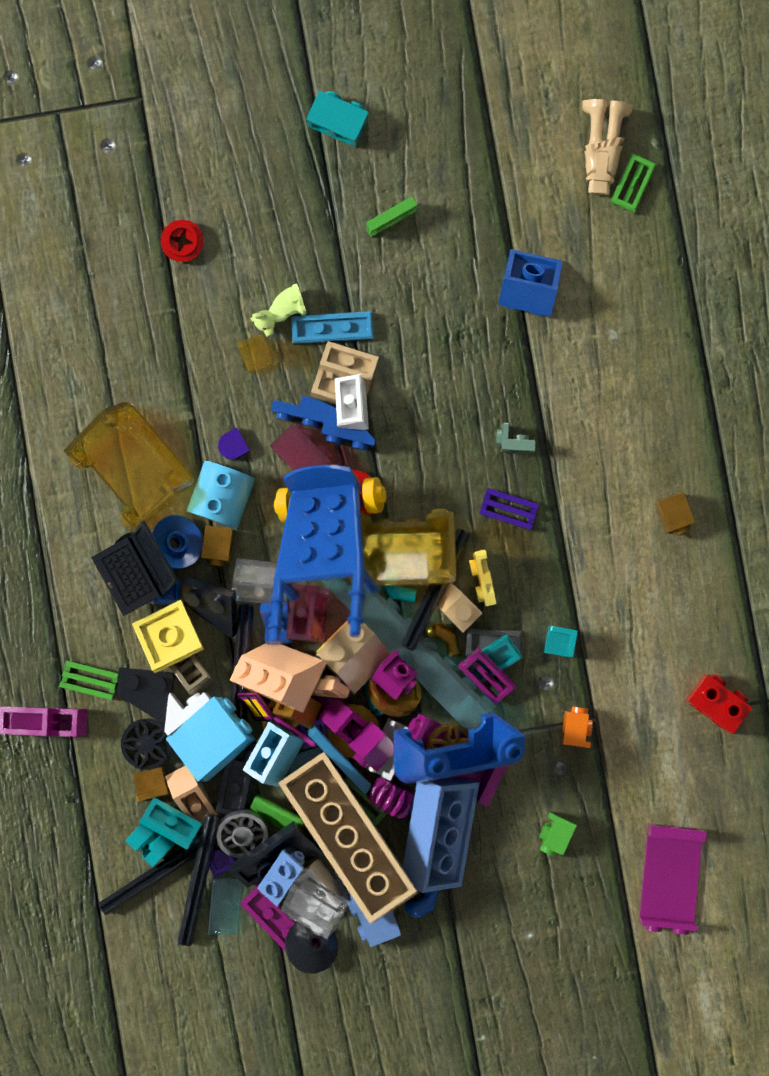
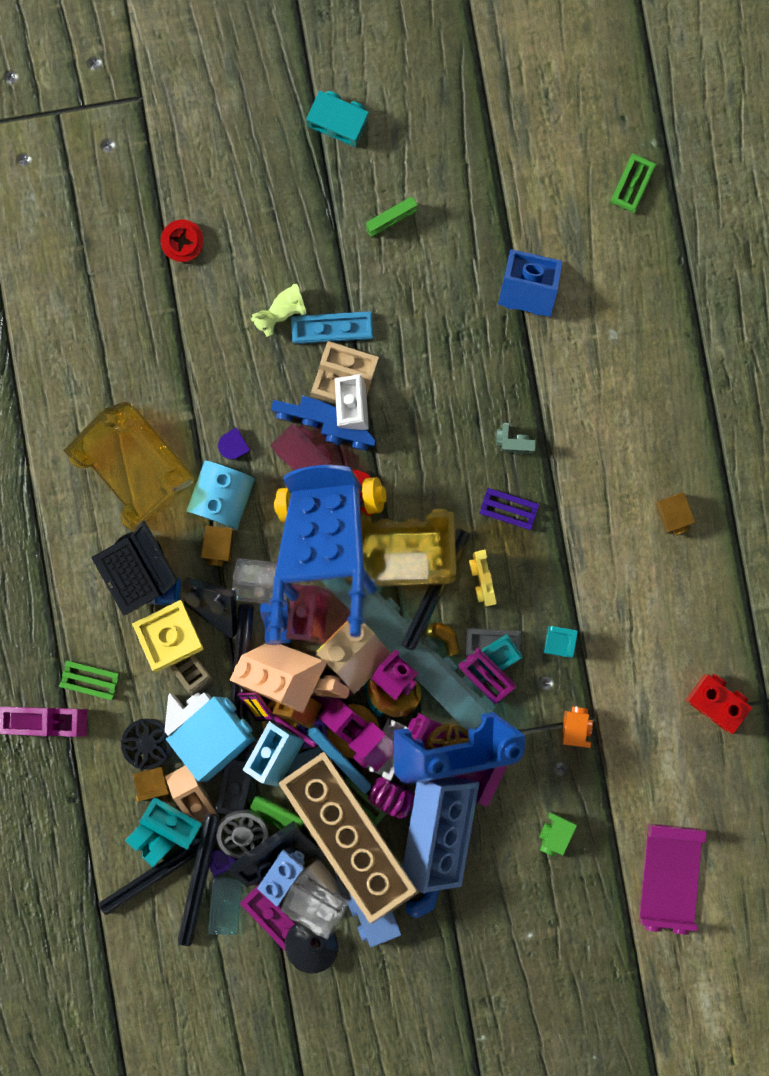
(146, 690): black wing -> none
(185, 534): blue dish -> none
(255, 353): clear yellow panel -> none
(401, 593): teal arm -> none
(457, 607): tan slope -> none
(600, 155): tan piece -> none

